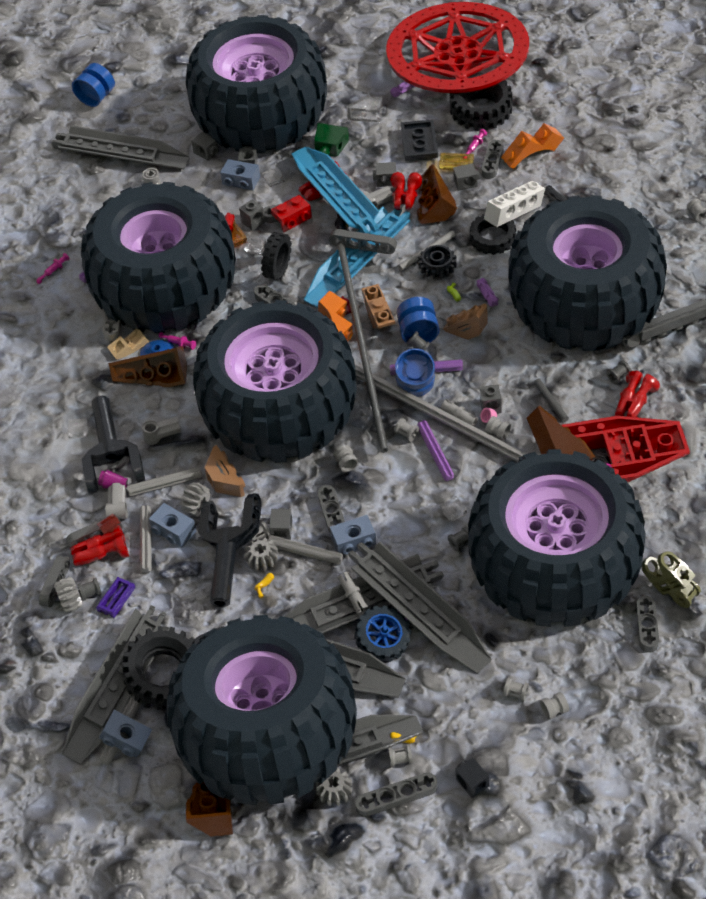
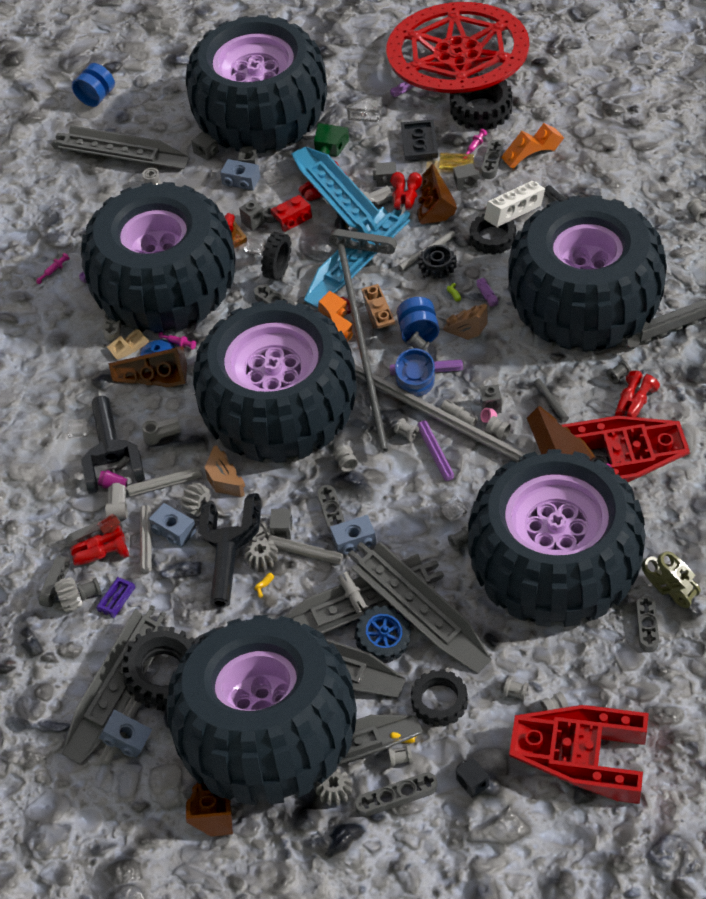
(439, 717): none -> black tyre
(568, 747): none -> red wedge

